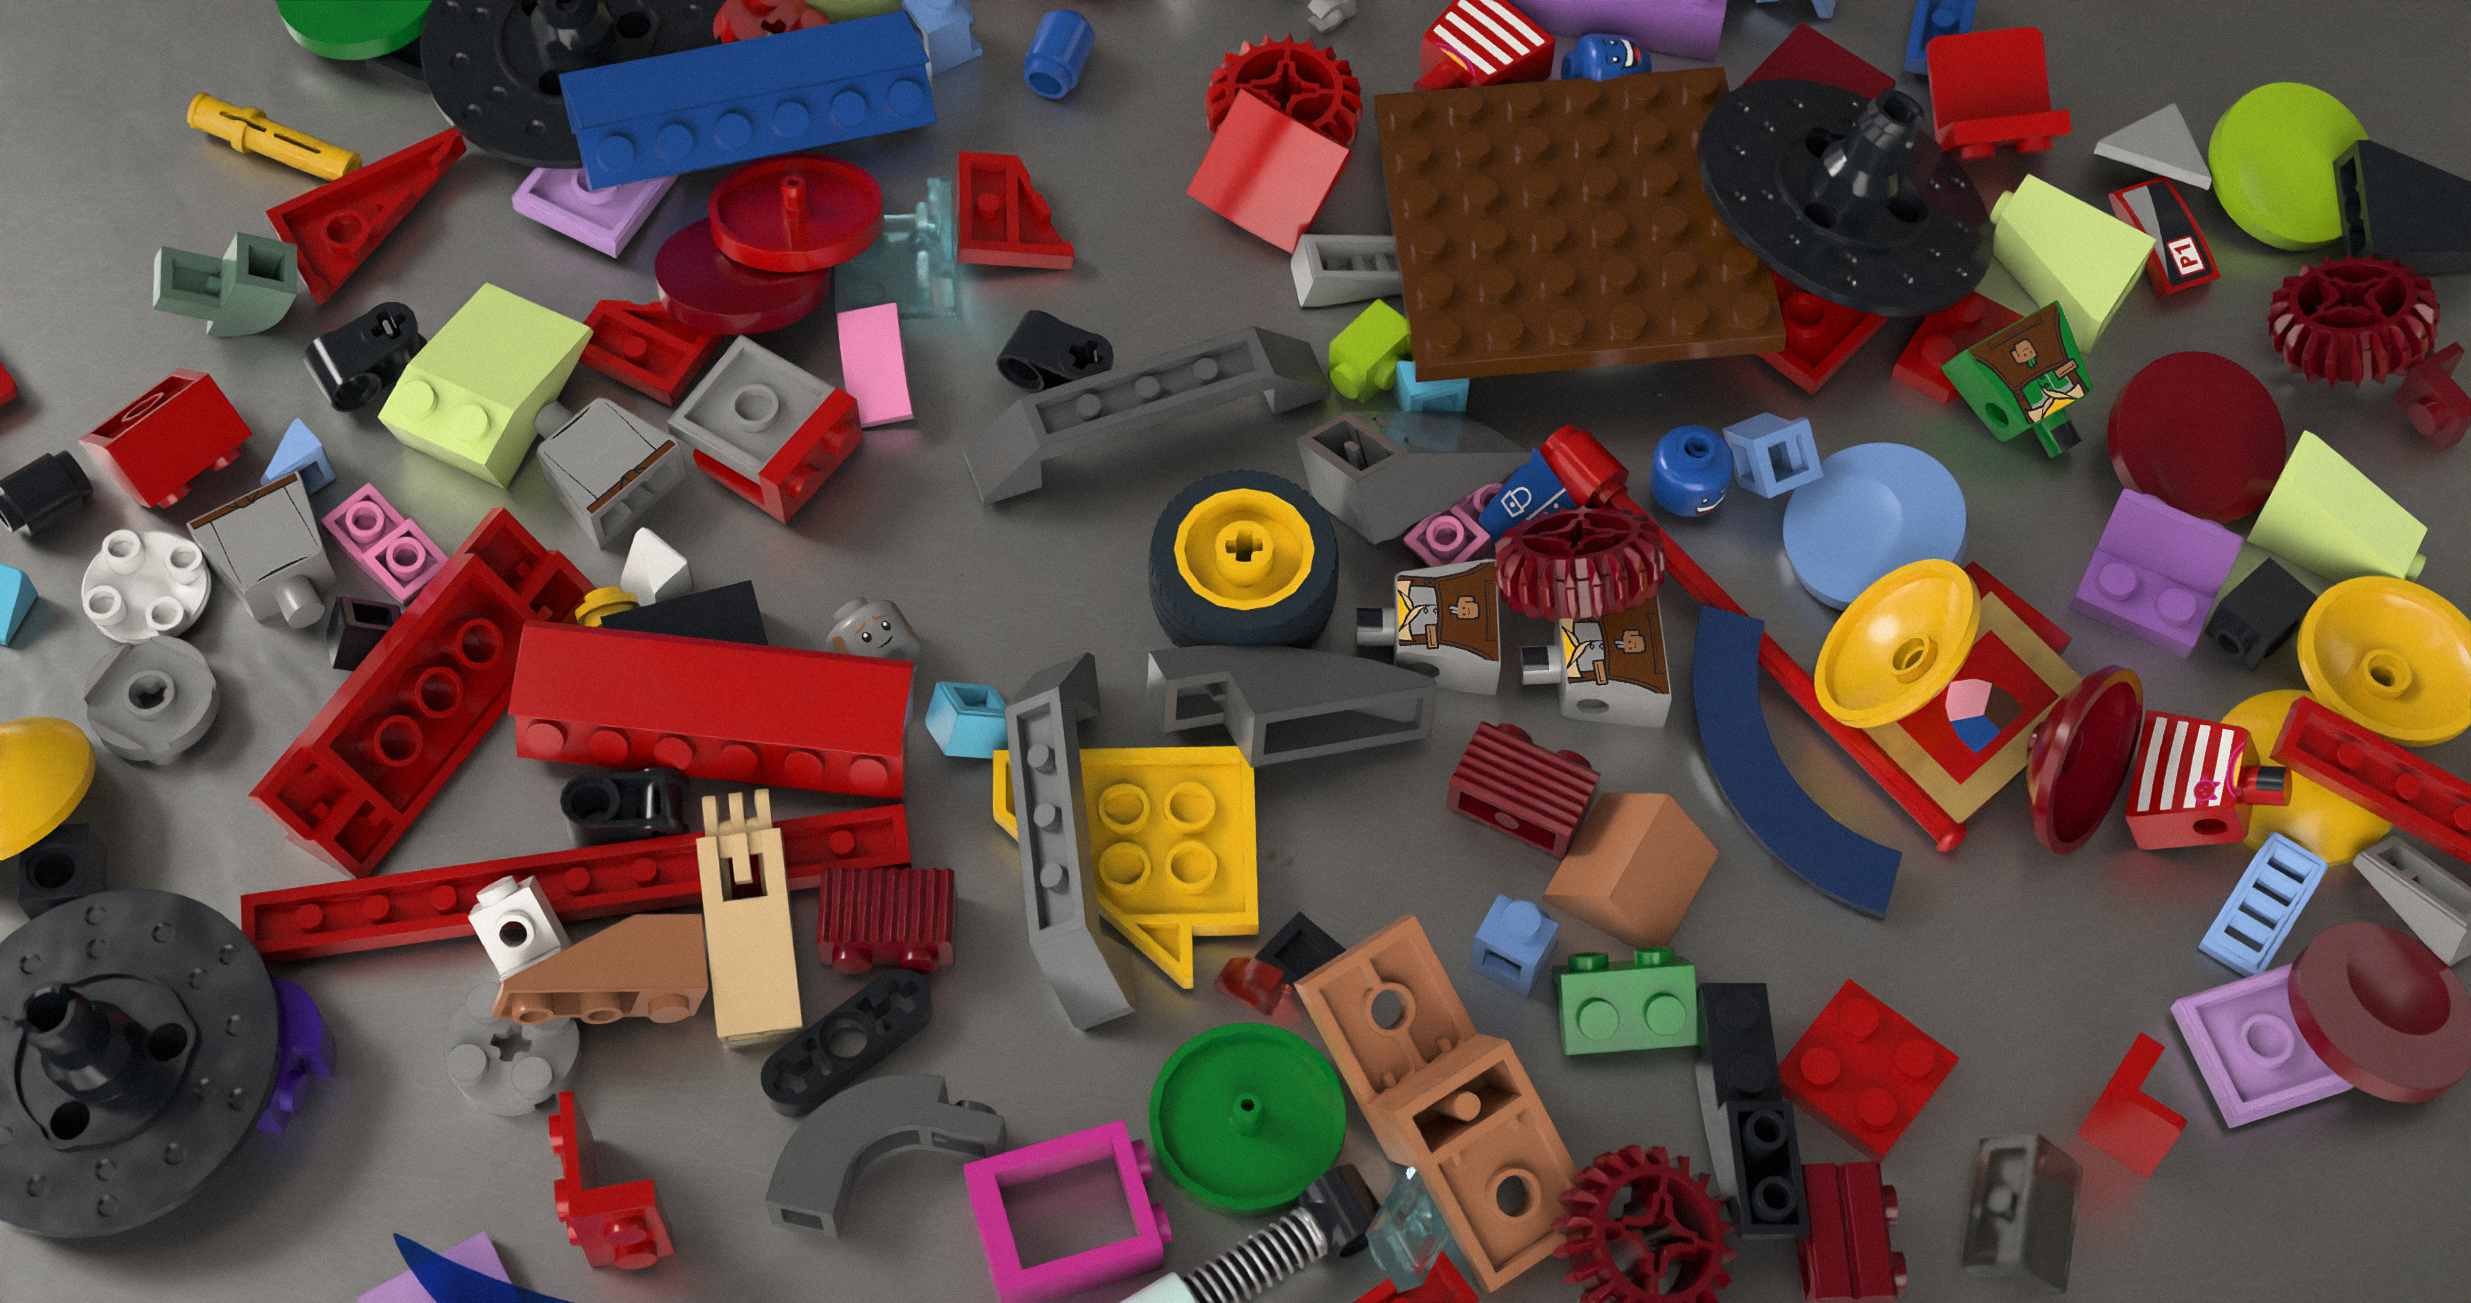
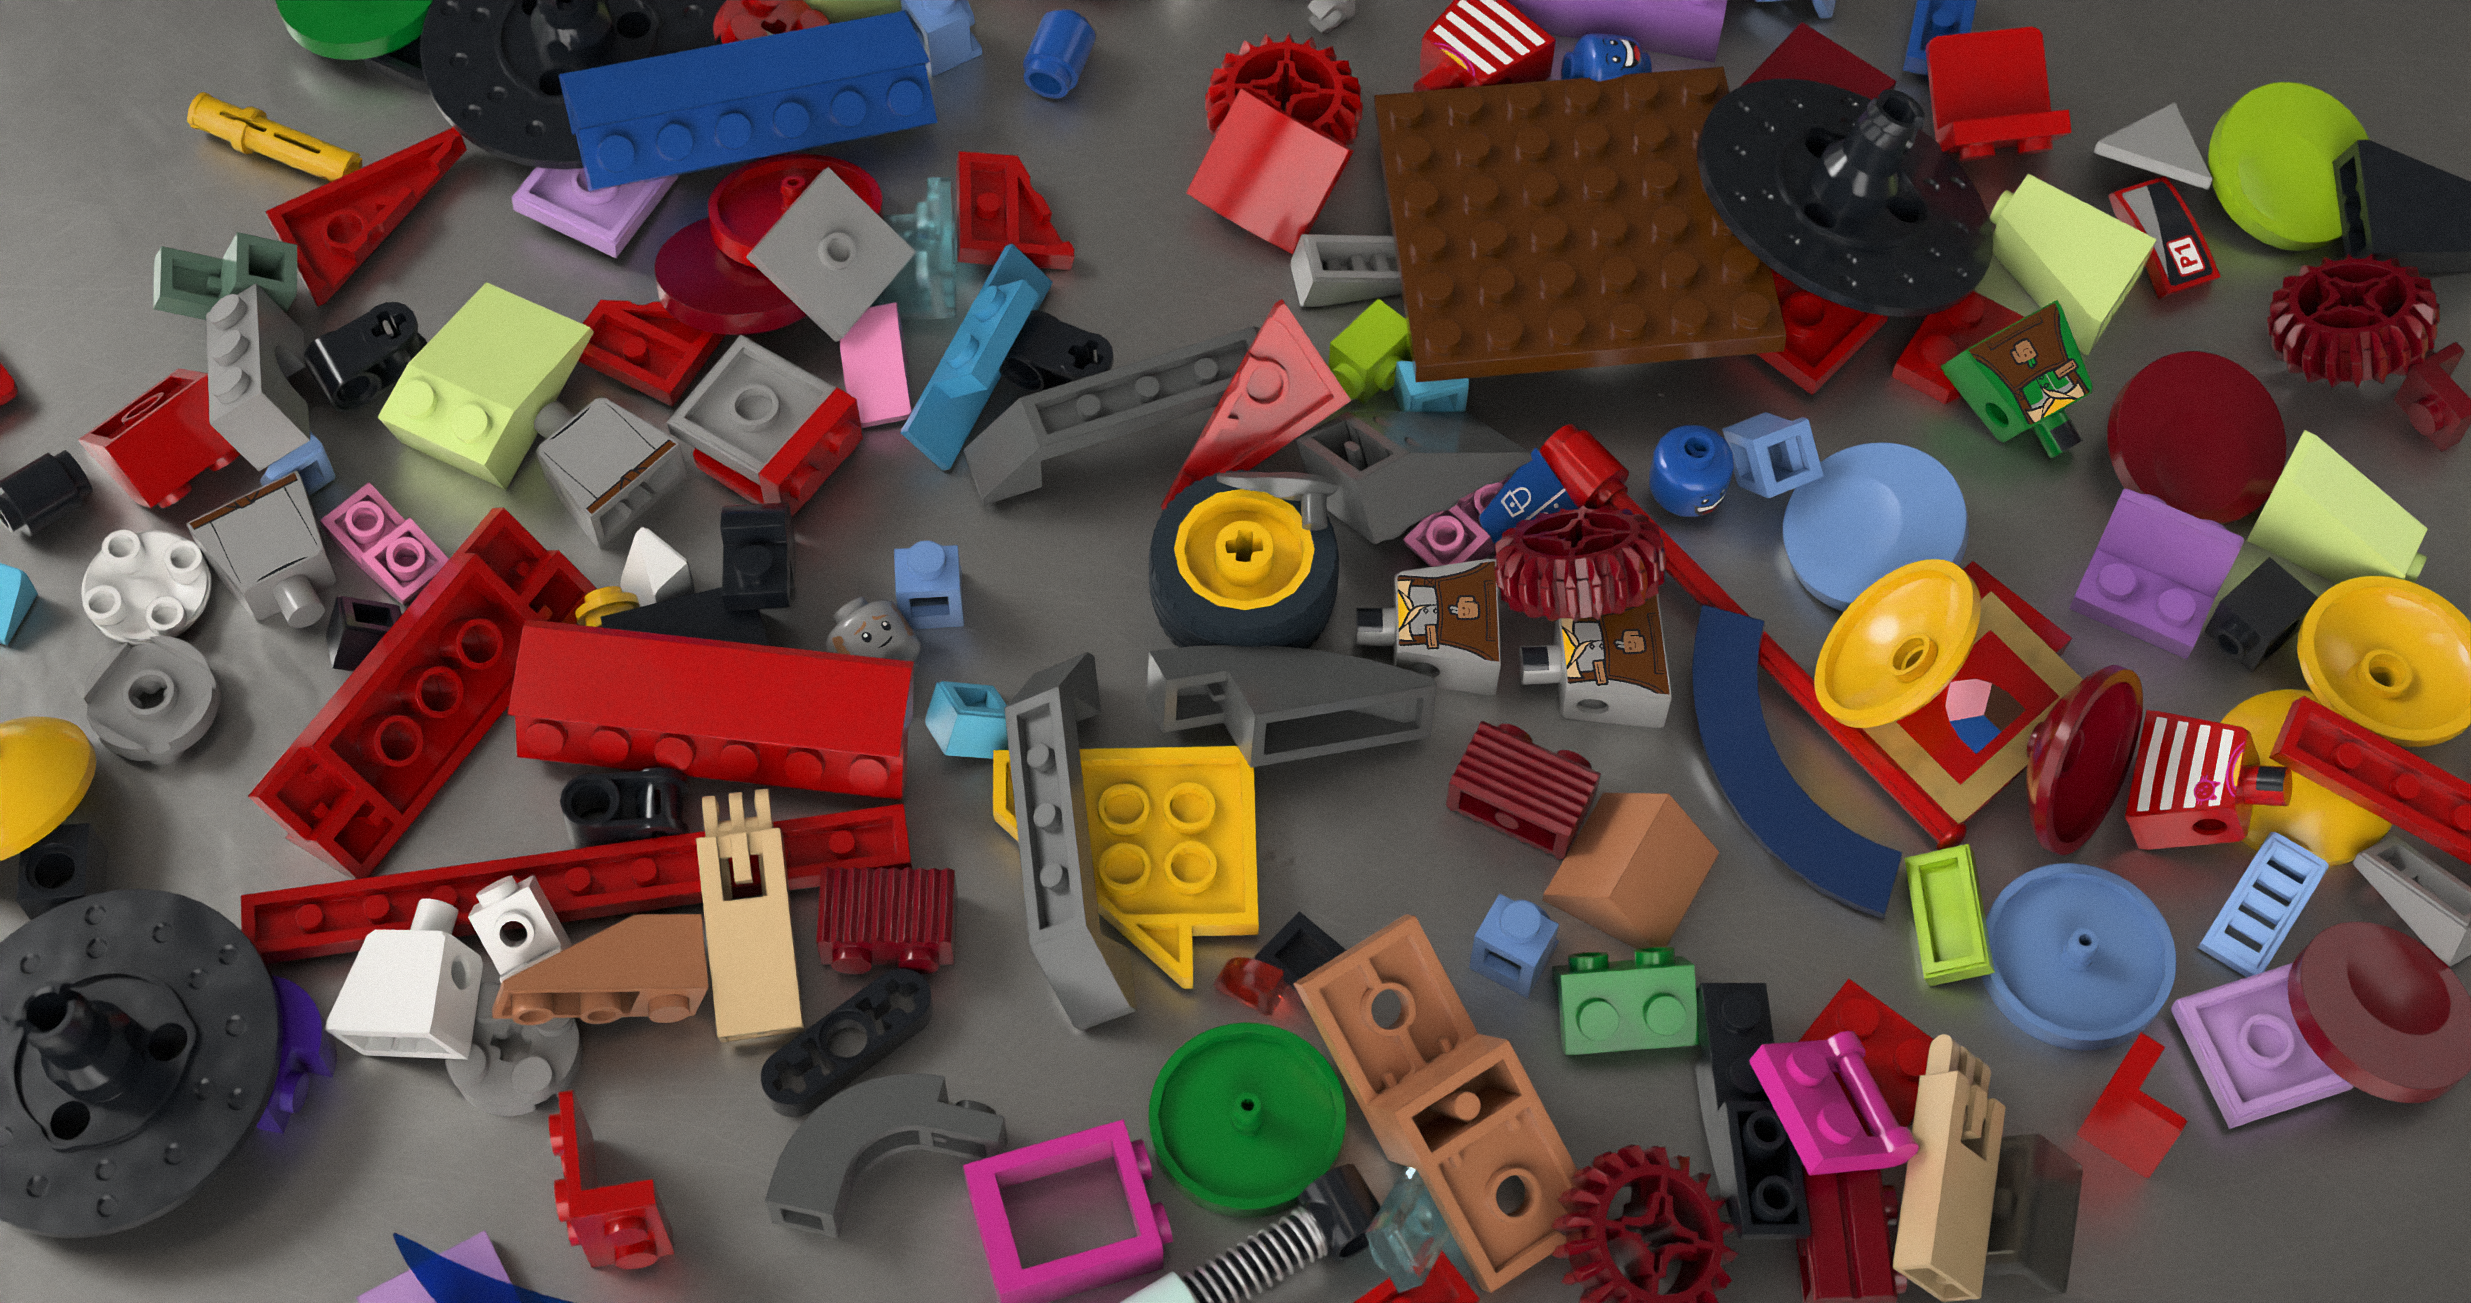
(249, 358): none -> light grey arch
(411, 990): none -> white torso
(757, 556): none -> black brick
(831, 254): none -> light grey plate
(929, 572): none -> medium blue brick
(973, 358): none -> dark azure bracket
(1269, 402): none -> wing
(1293, 486): none -> dark grey bar
(1817, 1113): none -> dark pink plate
(1949, 915): none -> lime tile
(1951, 1176): none -> tan hinge
(2078, 956): none -> medium blue piece

